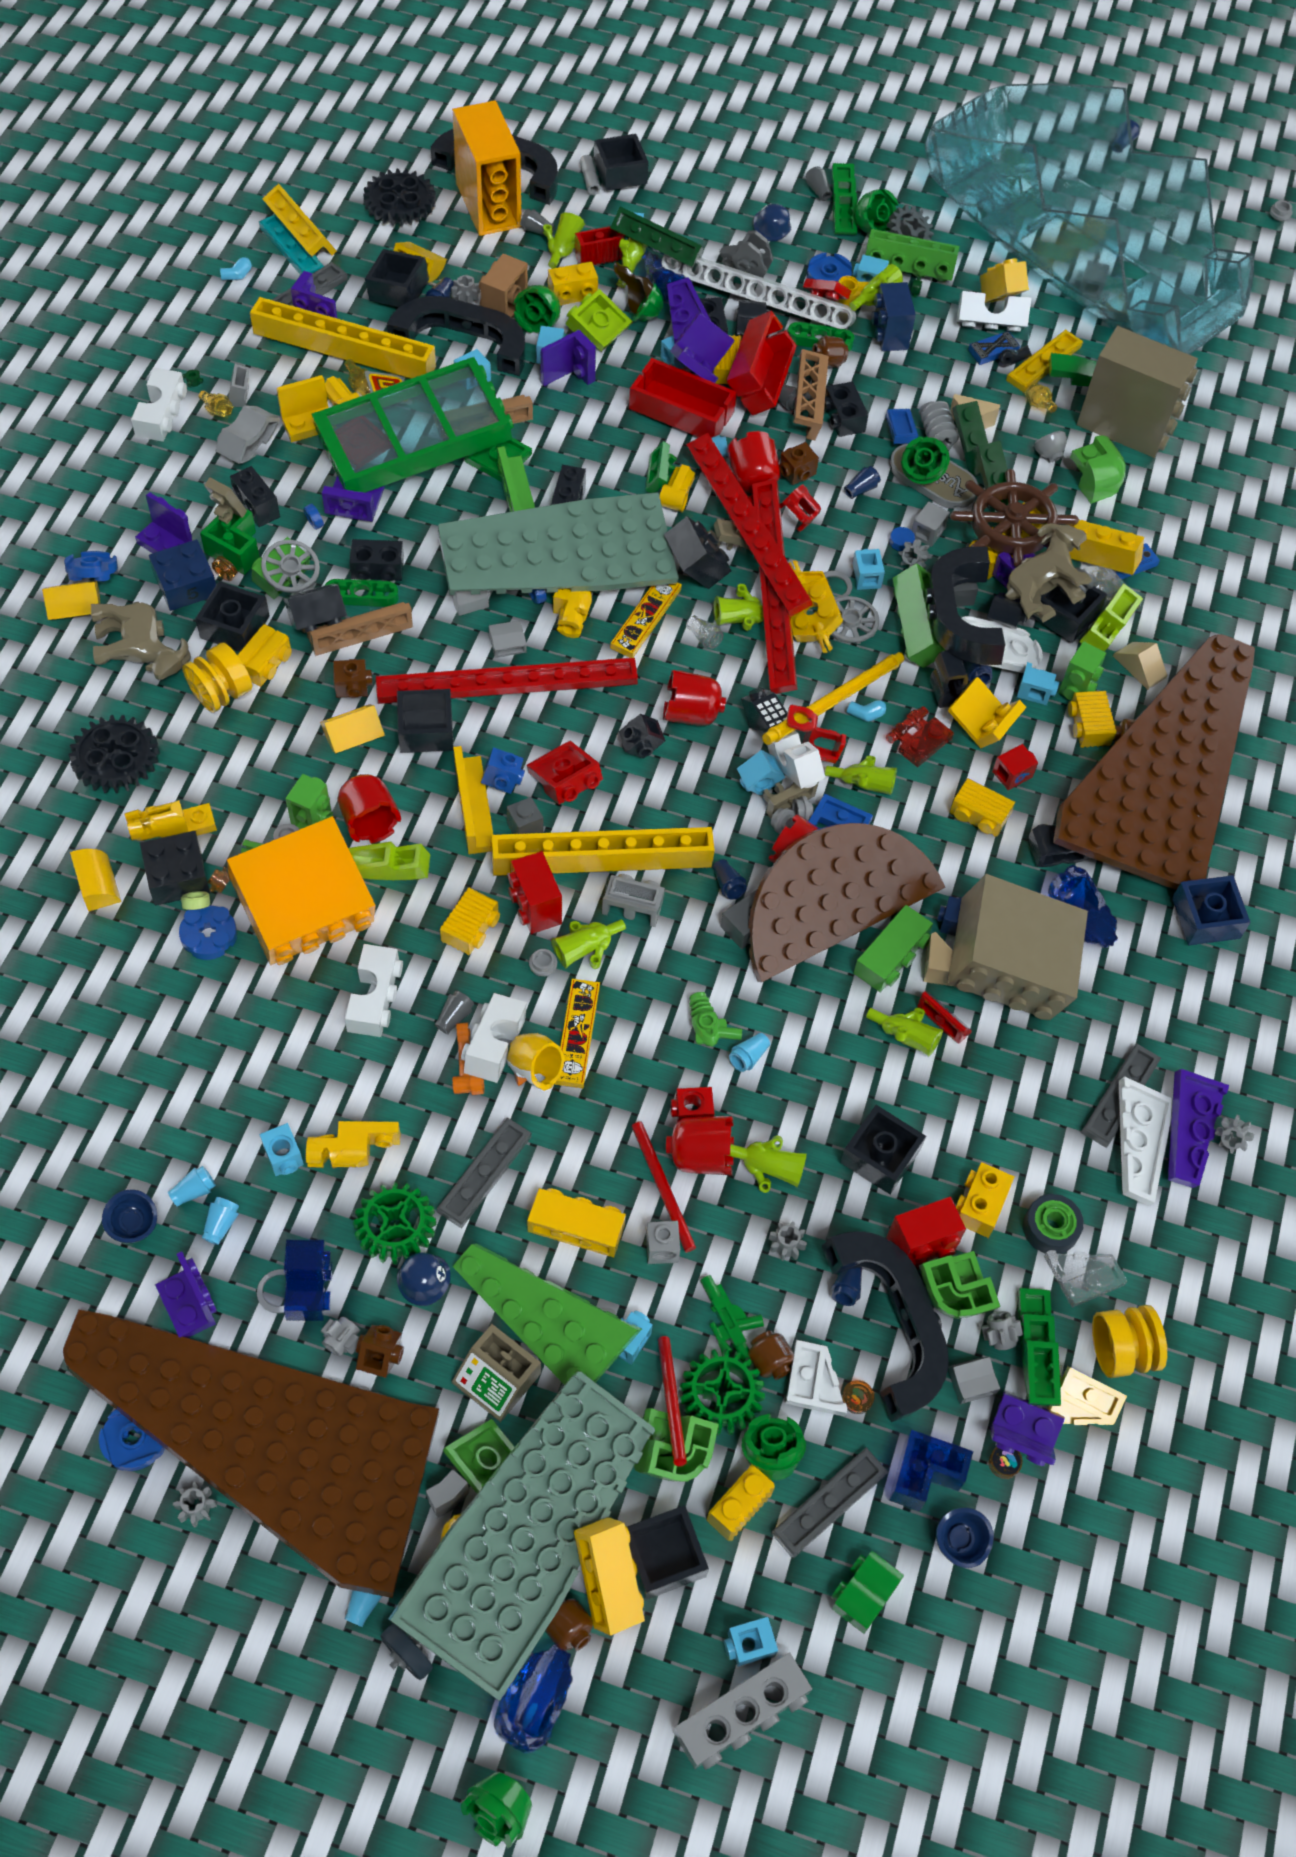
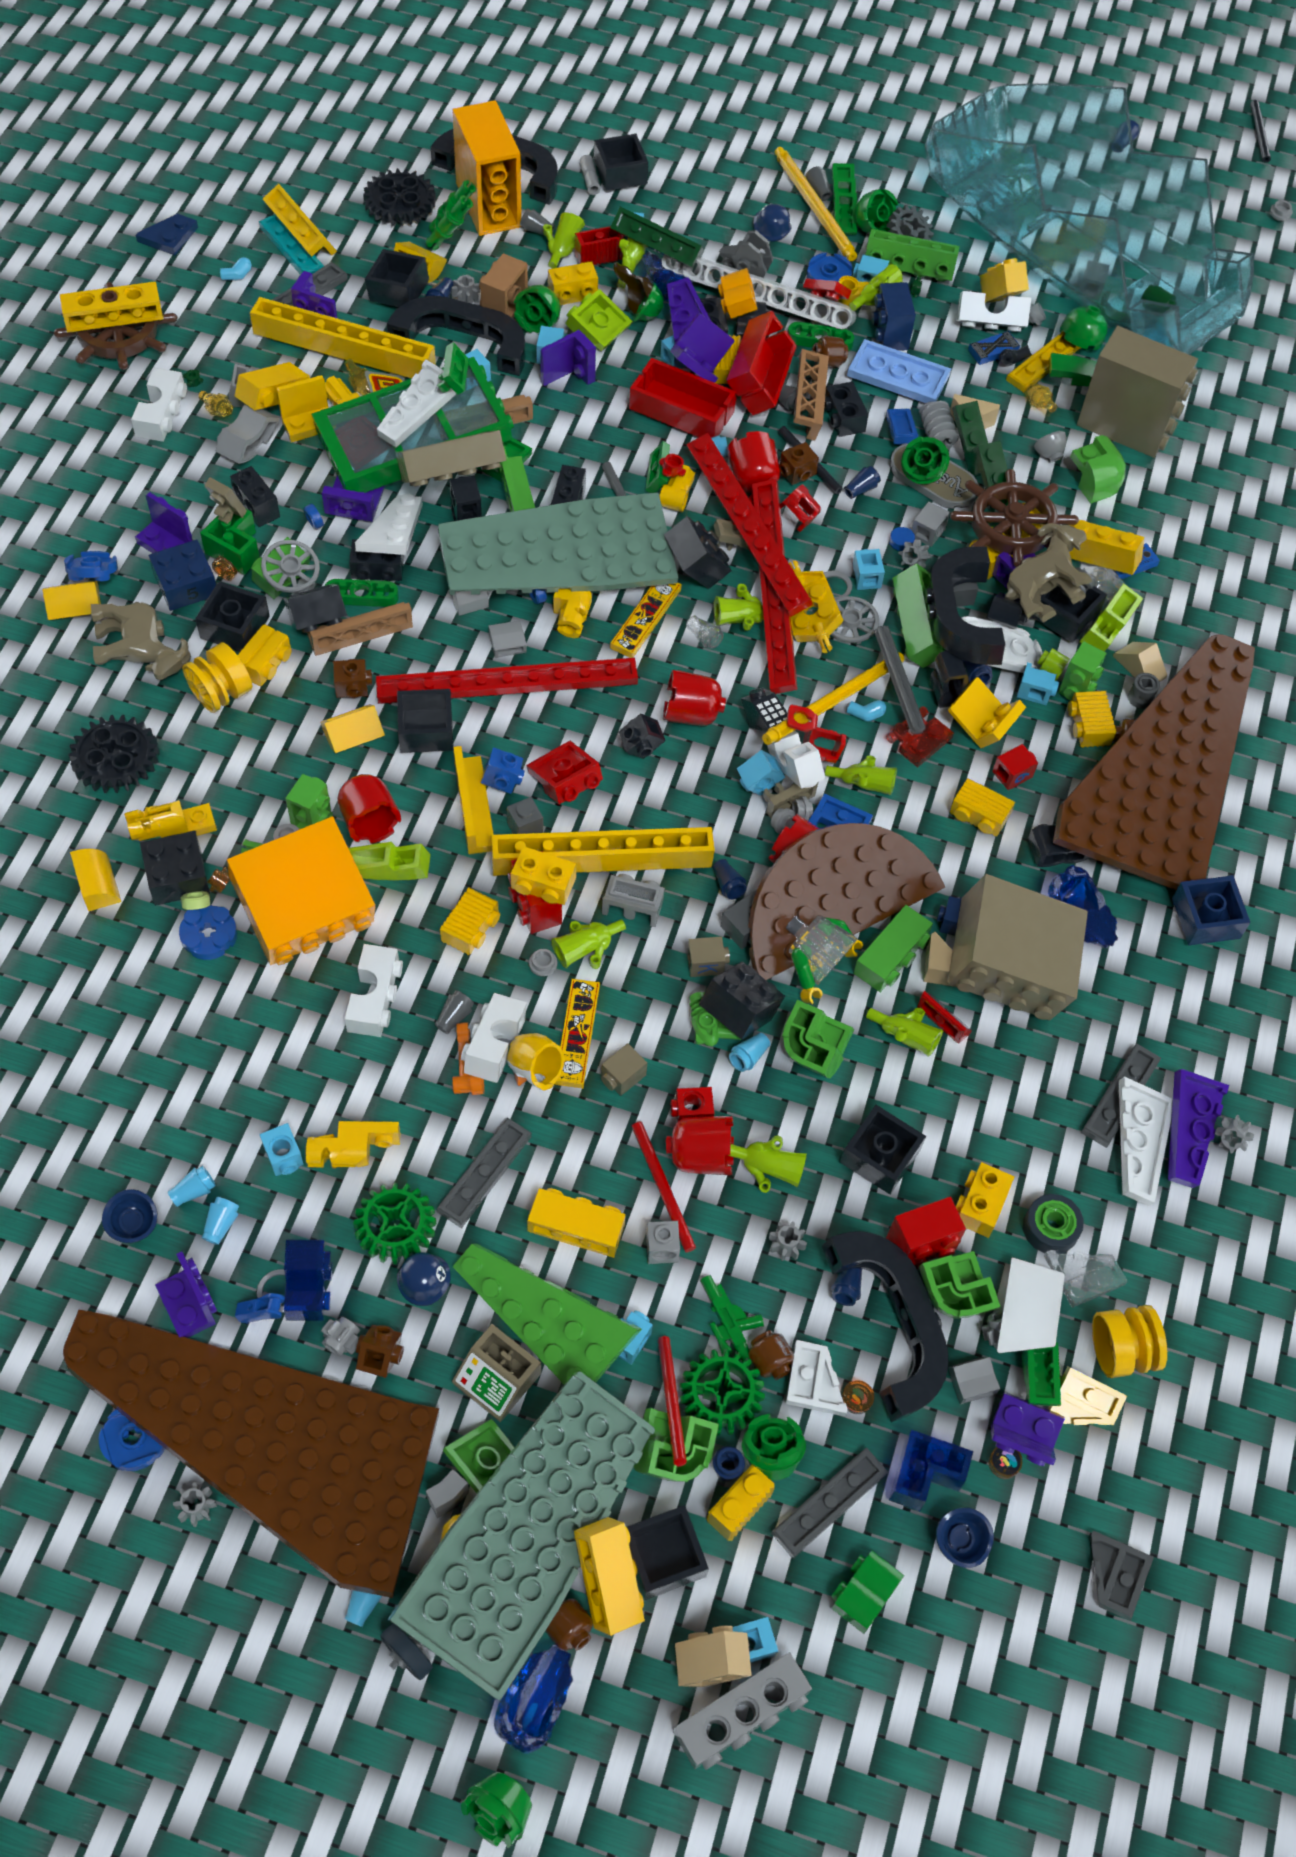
(114, 315): none -> brick
(168, 234): none -> dark blue wing
(259, 386): none -> yellow brick
(260, 1308): none -> blue bar
(393, 527): none -> white wing
(415, 405): none -> white wing
(450, 215): none -> green pin
(451, 456): none -> dark tan piece
(454, 370): none -> green plate
(465, 498): none -> black brick
(543, 876): none -> yellow brick
(613, 479): none -> dark grey bar
(623, 1070): none -> dark tan brick
(672, 465): none -> red plate
(707, 956): none -> dark tan brick
(713, 1657): none -> tan brick
(728, 1457): none -> dark blue cone
(737, 293): none -> light orange brick
(742, 1000): none -> black piece
(815, 1039): none -> bright green brick
(816, 204): none -> yellow piece
(819, 951): none -> clear torso
(821, 471): none -> black piece
(898, 372): none -> light blue plate
(900, 680): none -> dark grey axle
(1030, 1307): none -> white sticker
(1036, 314): none -> light grey plate
(1053, 662): none -> lime plate
(1085, 327): none -> green cylinder
(1118, 1574): none -> dark grey wing
(1143, 690): none -> dark grey wheel
(1158, 294): none -> dark green brick
(1260, 131): none -> black piece

